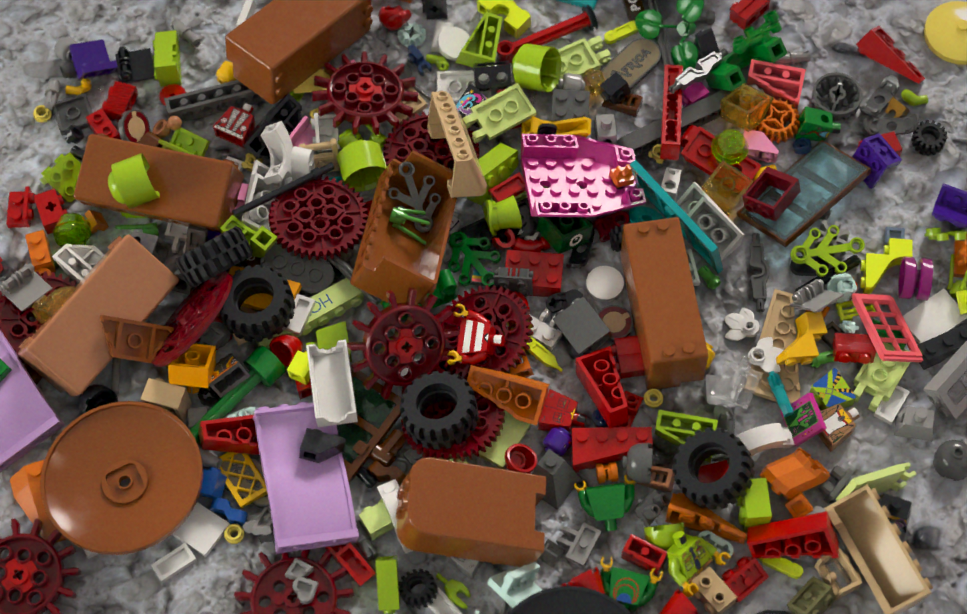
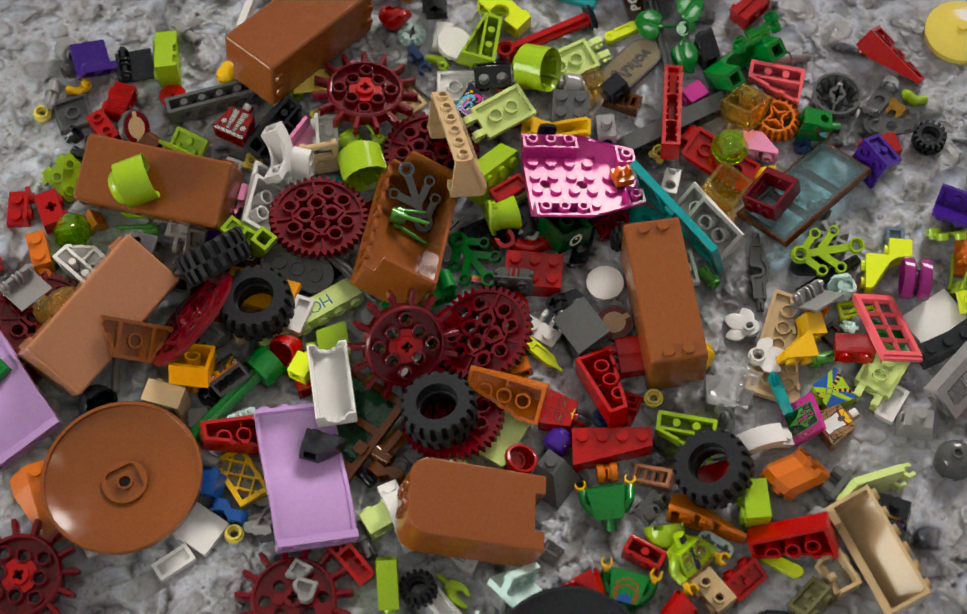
(164, 127): nougat plate -> none
(315, 174): black bar -> none
(475, 338): red torso -> none
(582, 545): light grey hinge -> none
(639, 462): dark grey cylinder -> none
(692, 75): piece -> none
(799, 506): orange tile -> none

